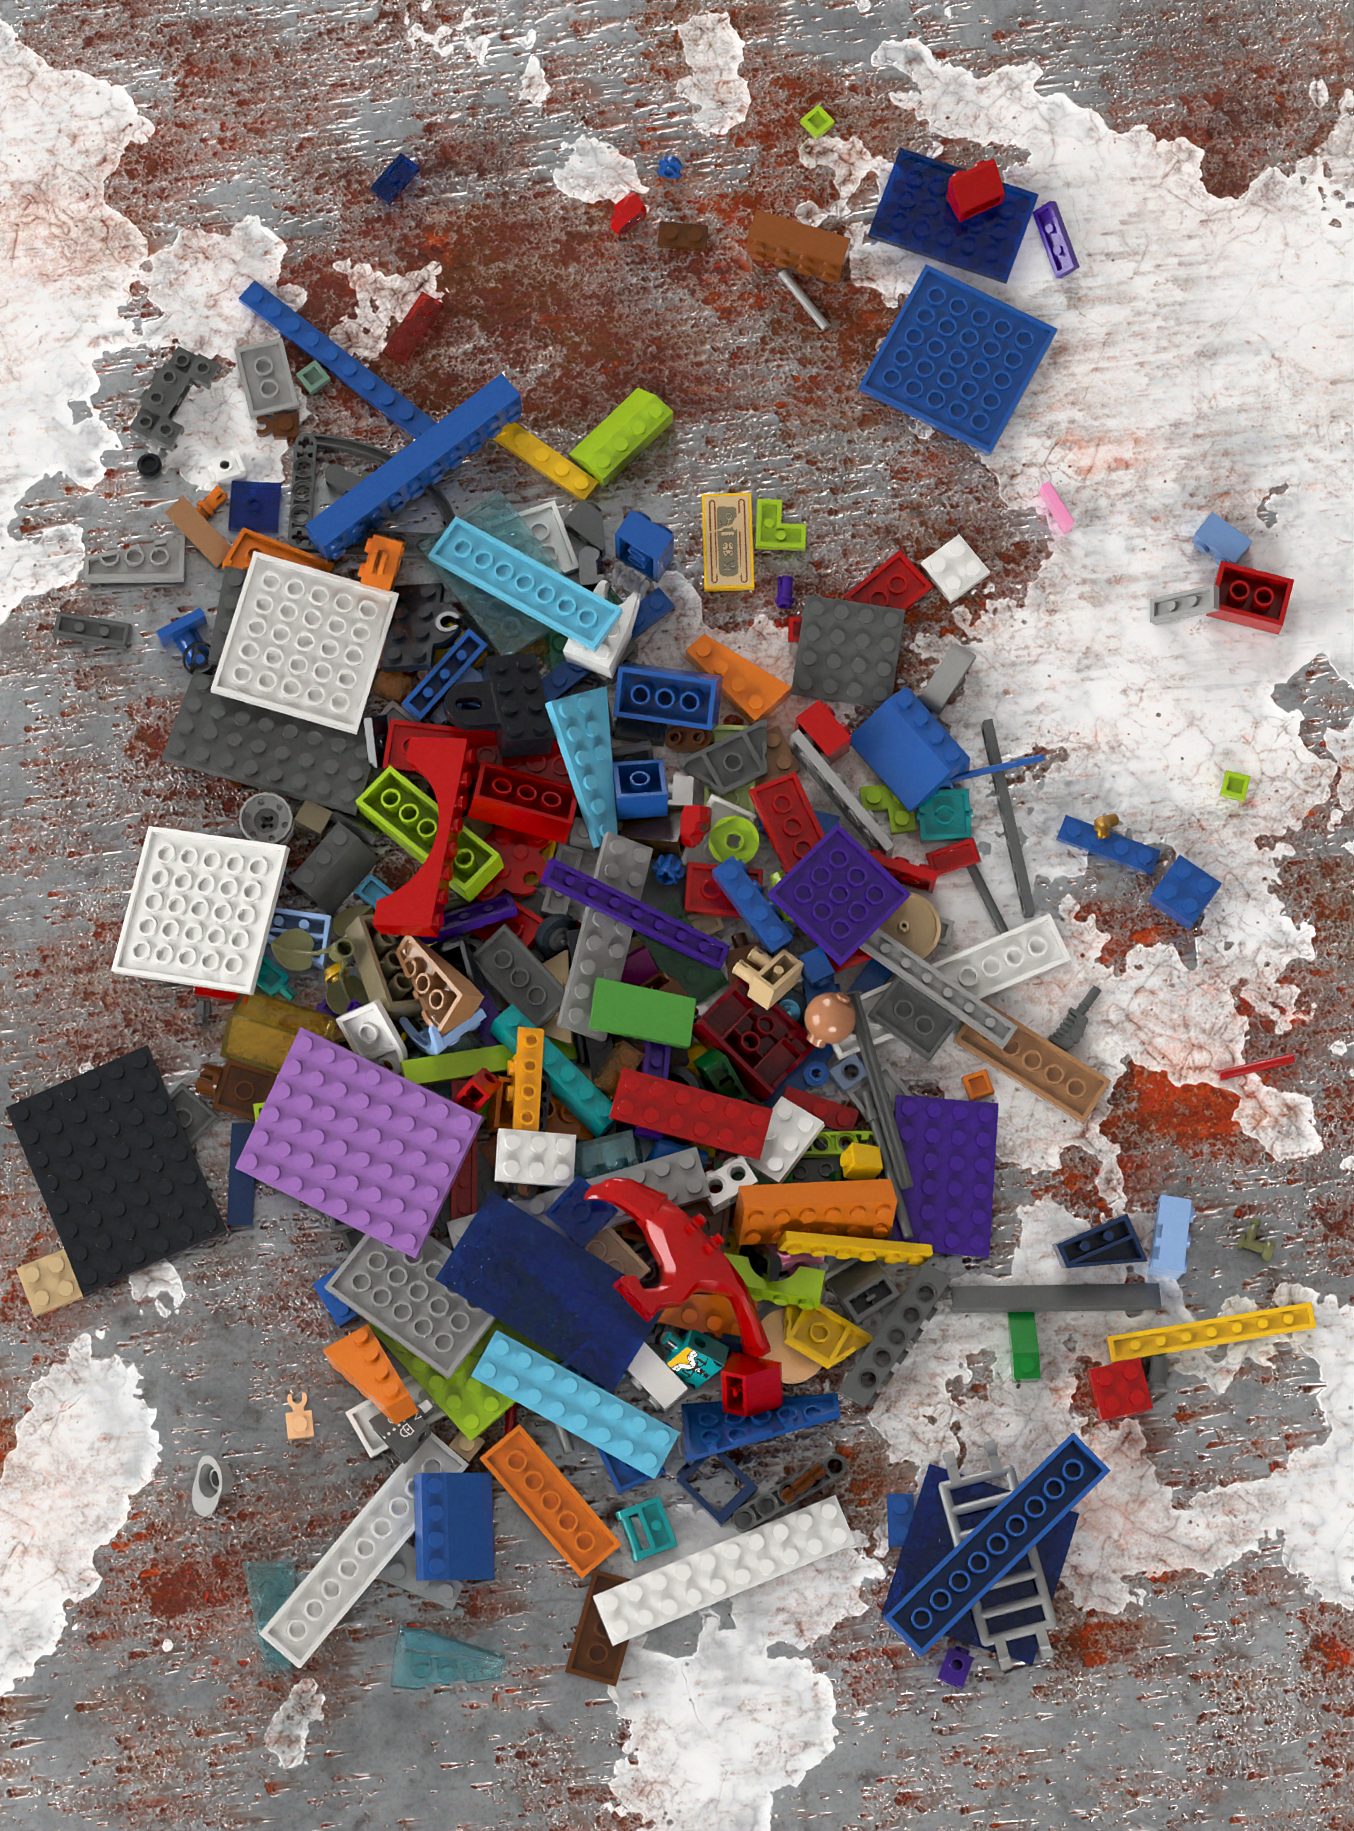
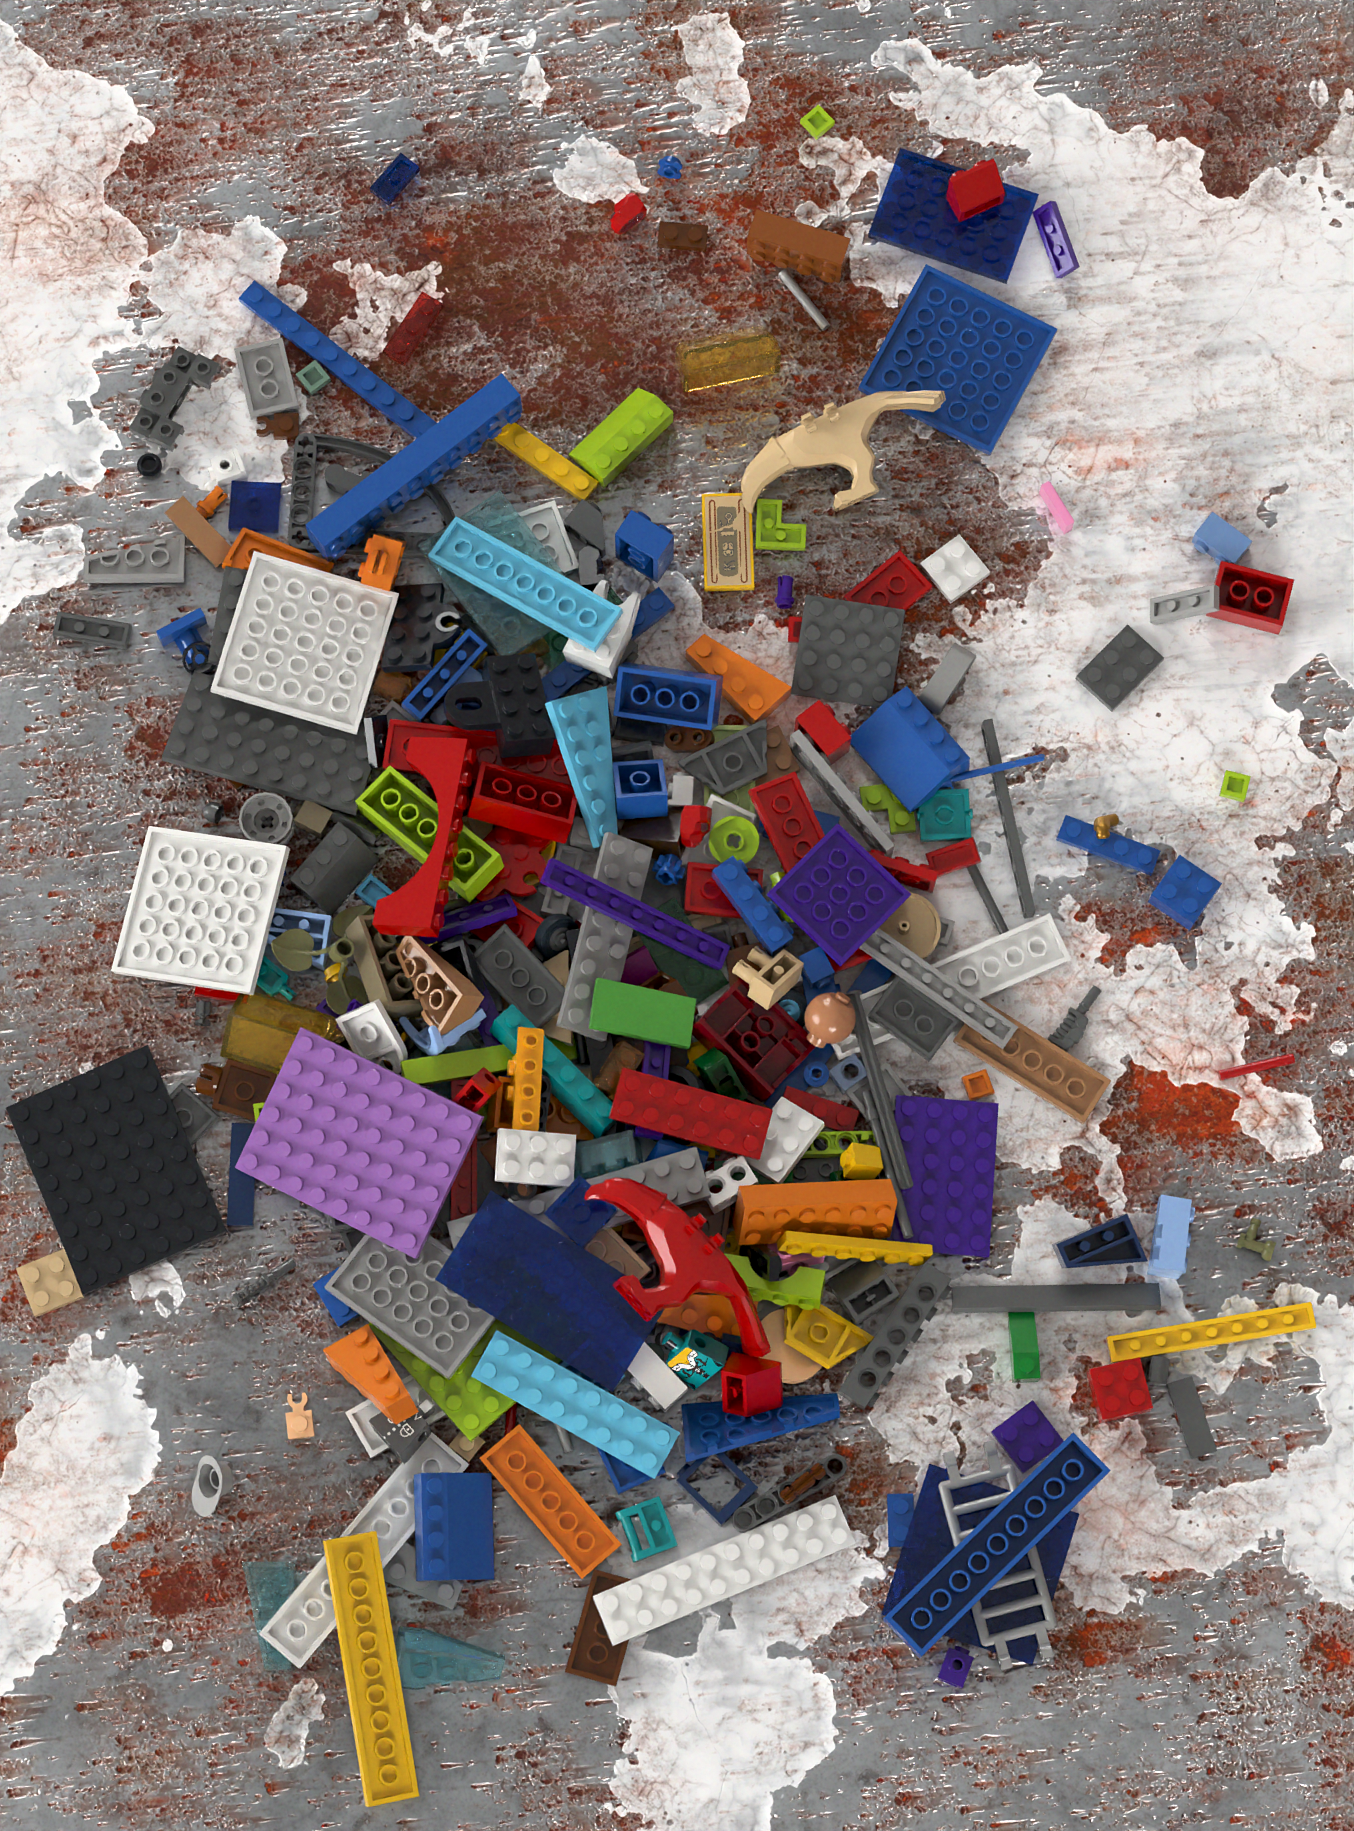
(213, 812): none -> dark grey hinge
(253, 1291): none -> dark grey piece
(371, 1668): none -> yellow plate
(720, 932): none -> dark grey tile
(727, 358): none -> clear yellow windscreen
(836, 439): none -> tan animal
(1027, 1437): none -> dark purple plate
(1119, 668): none -> dark grey plate
(1191, 1417): none -> dark grey tile

